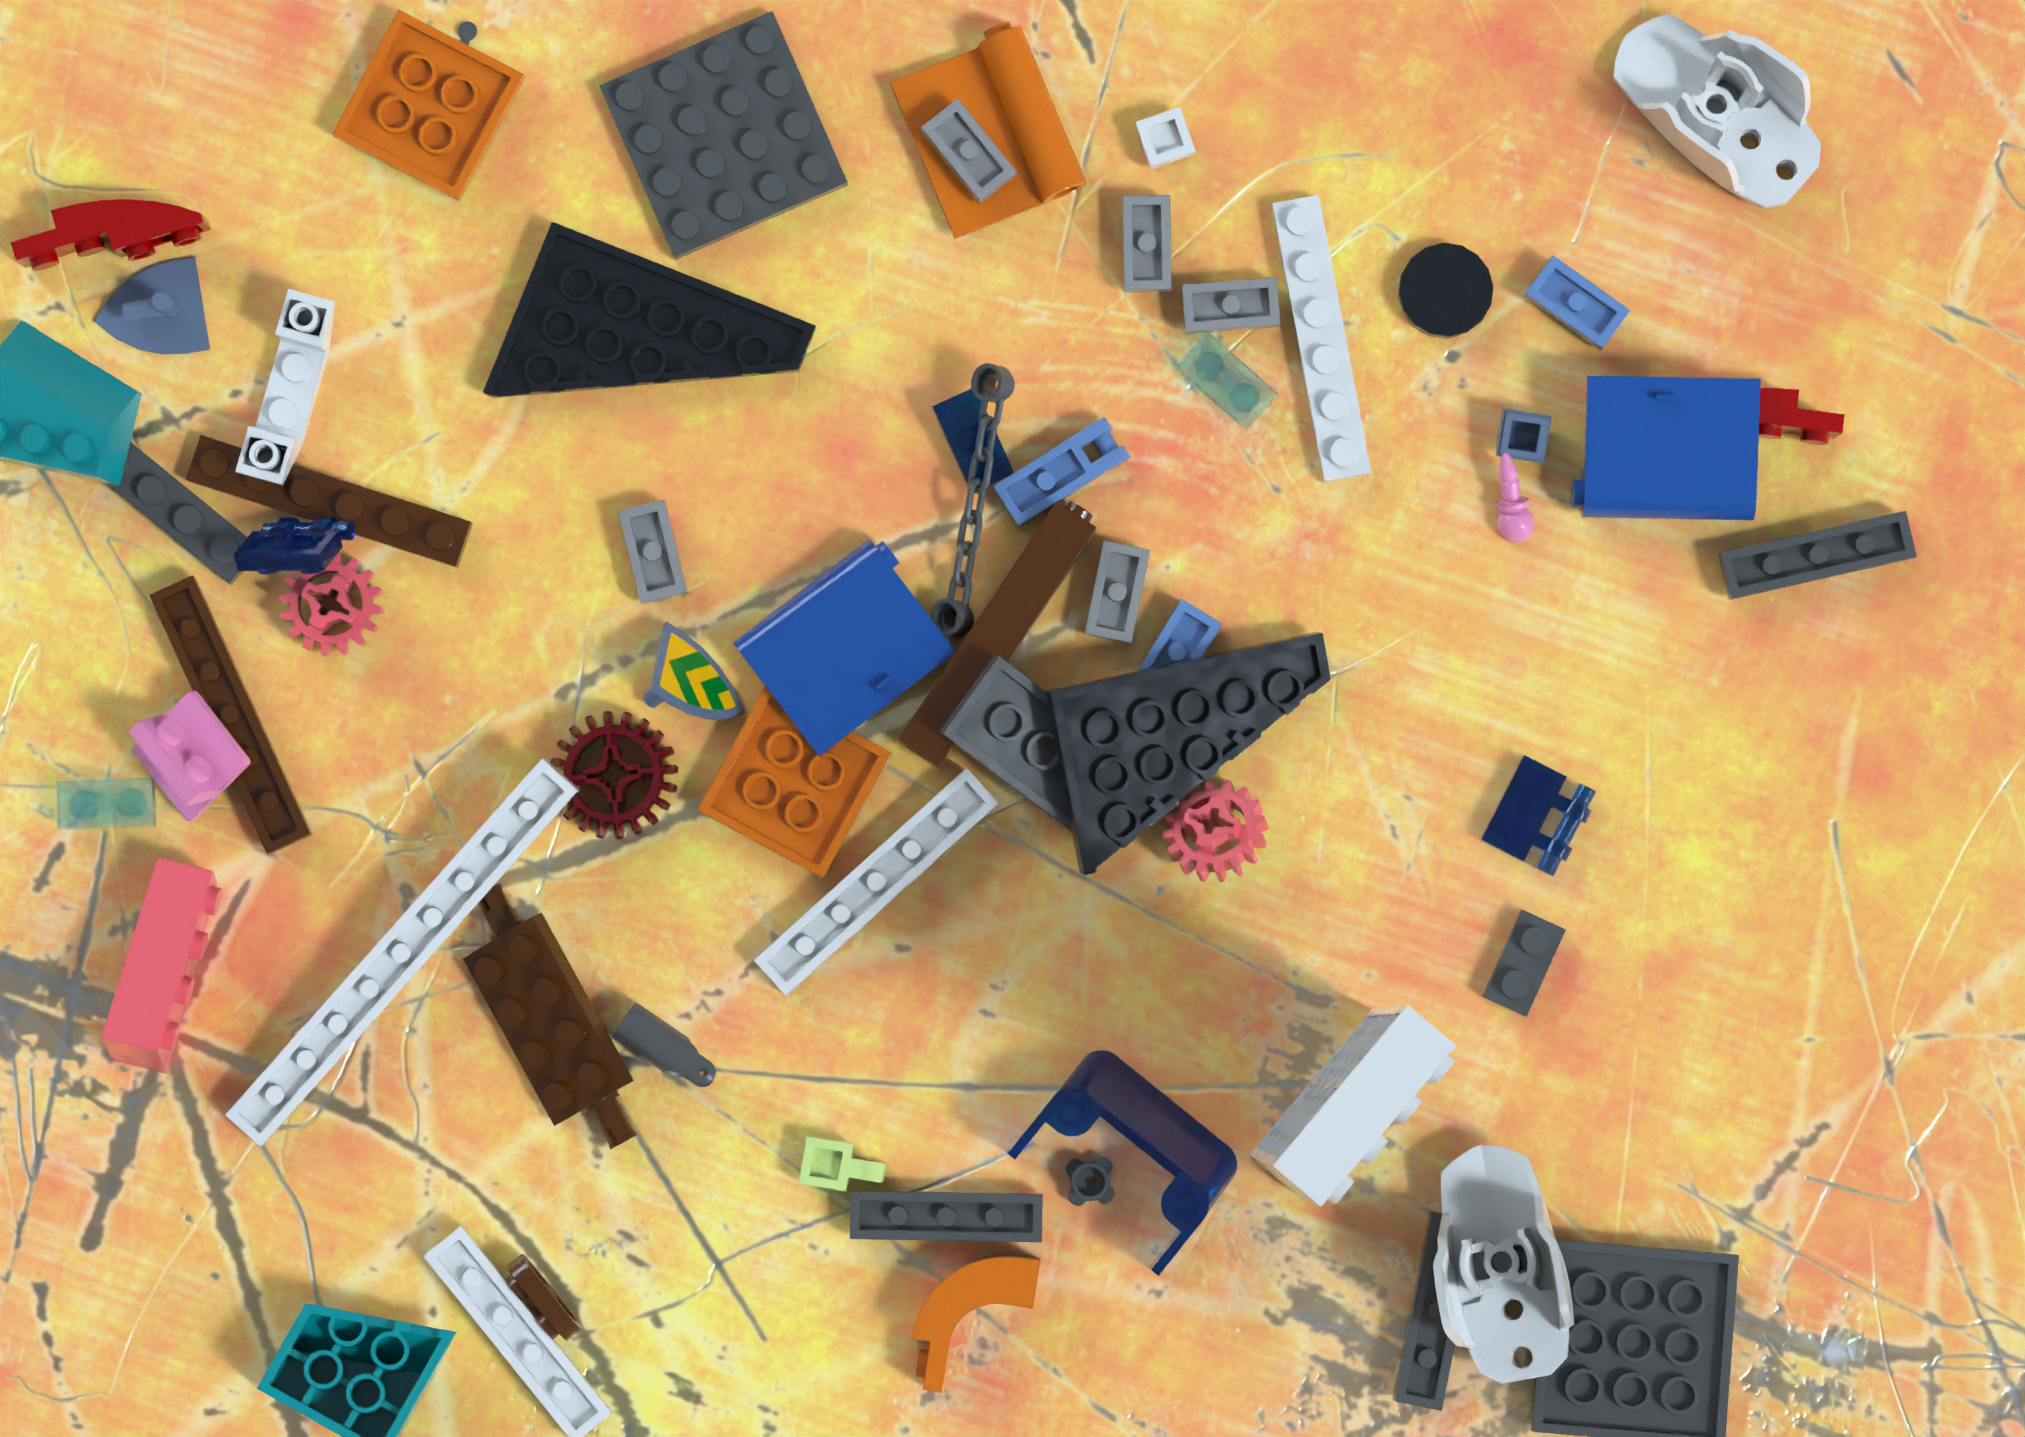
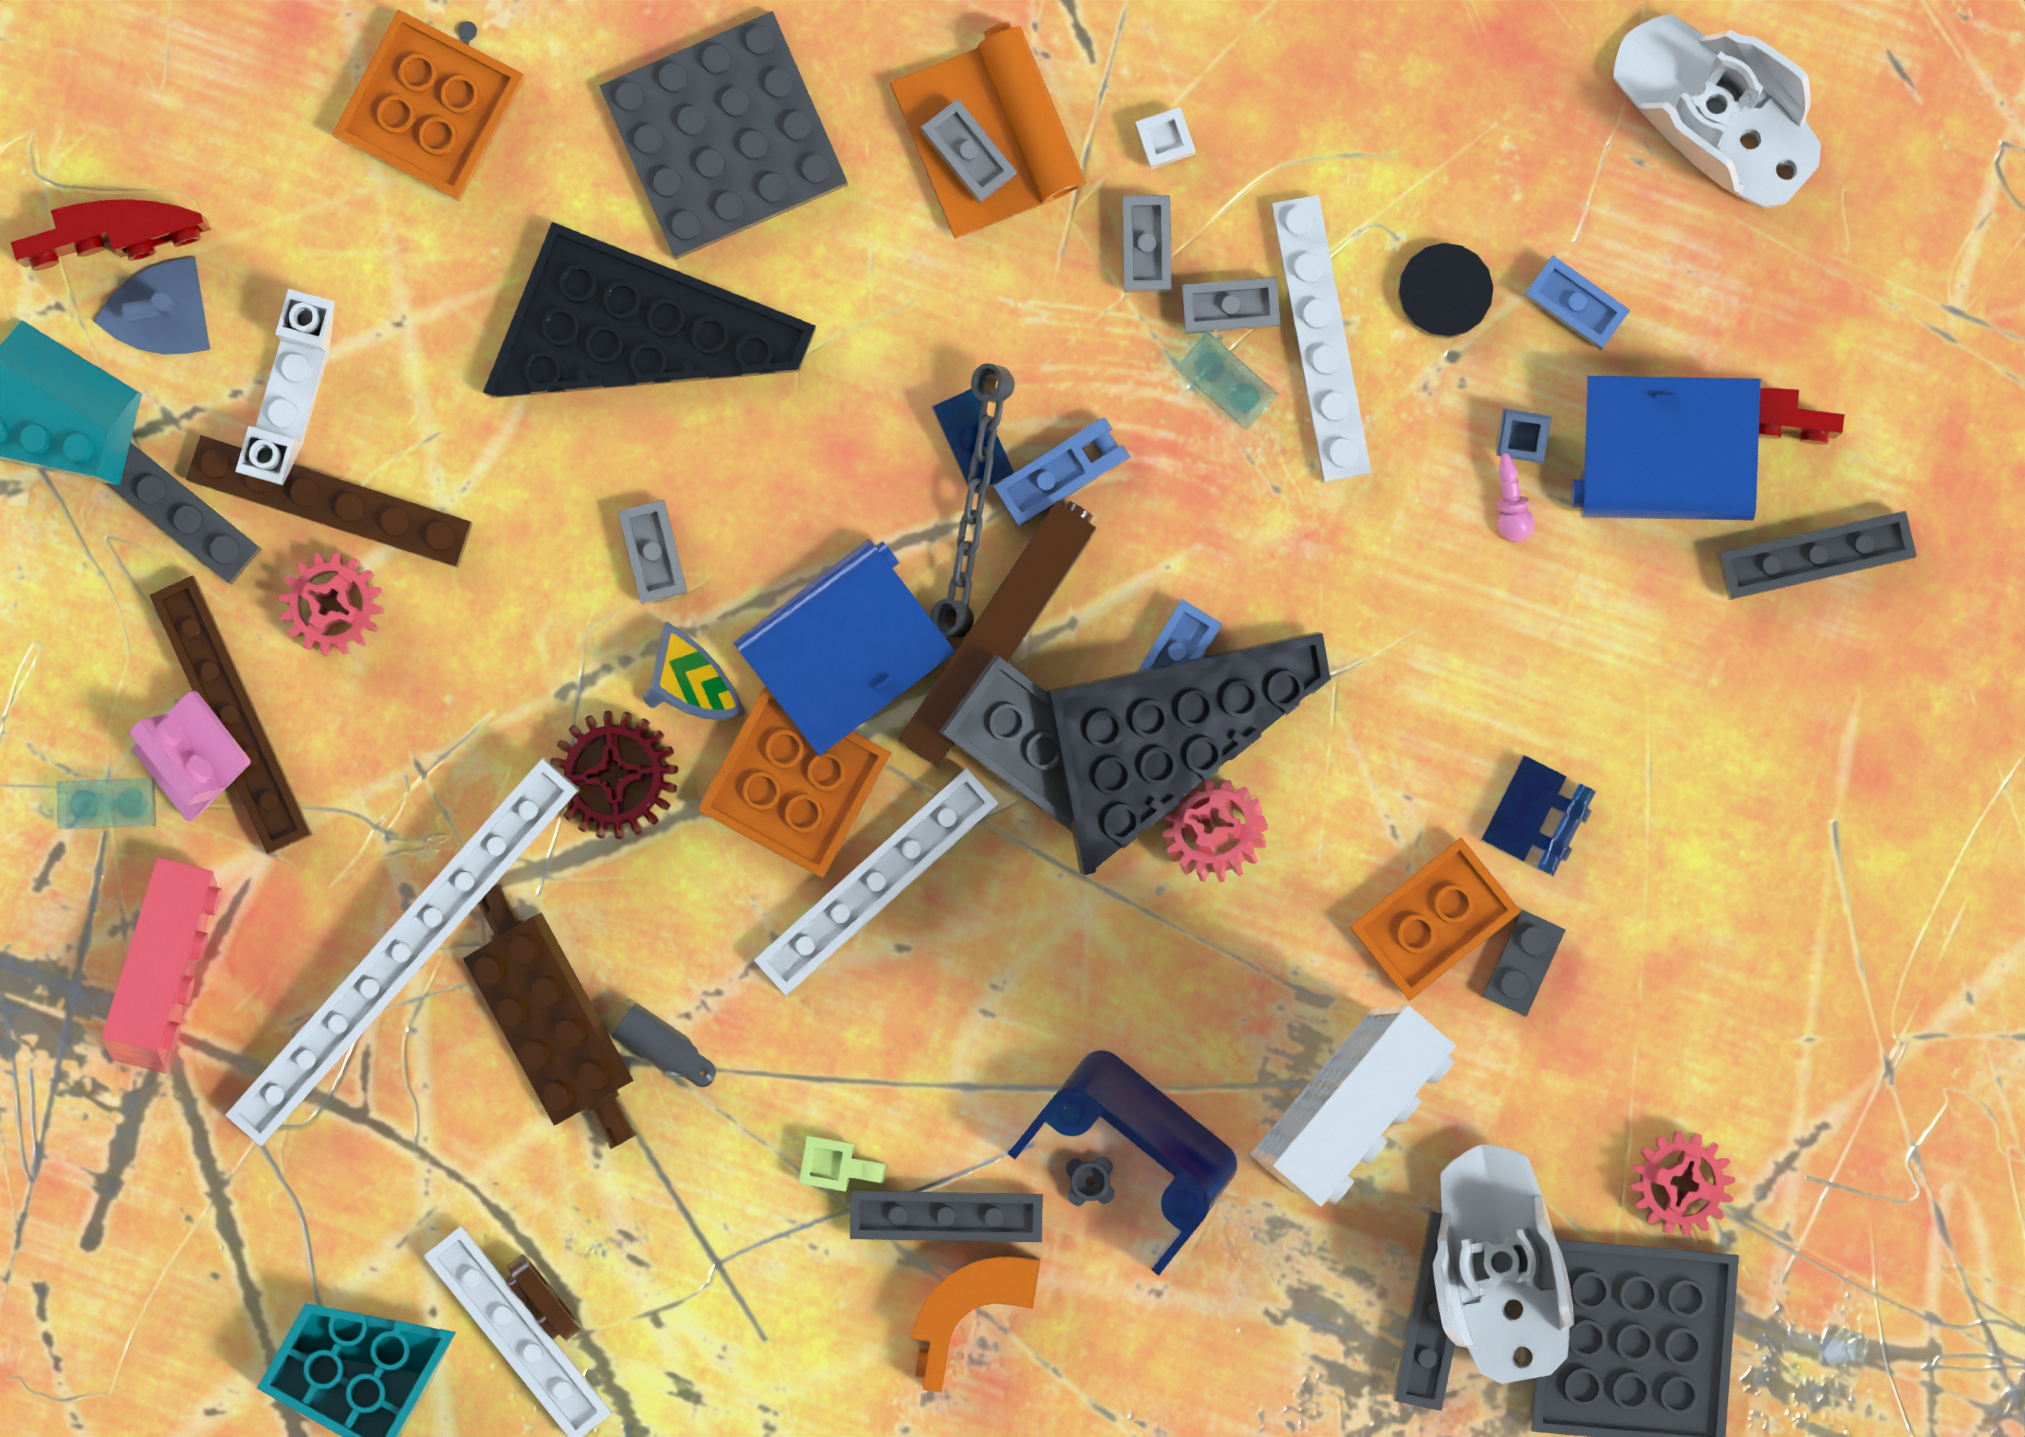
(293, 545): clear blue plate -> none
(1117, 592): light grey plate -> none
(1434, 919): none -> orange plate
(1689, 1161): none -> coral gear

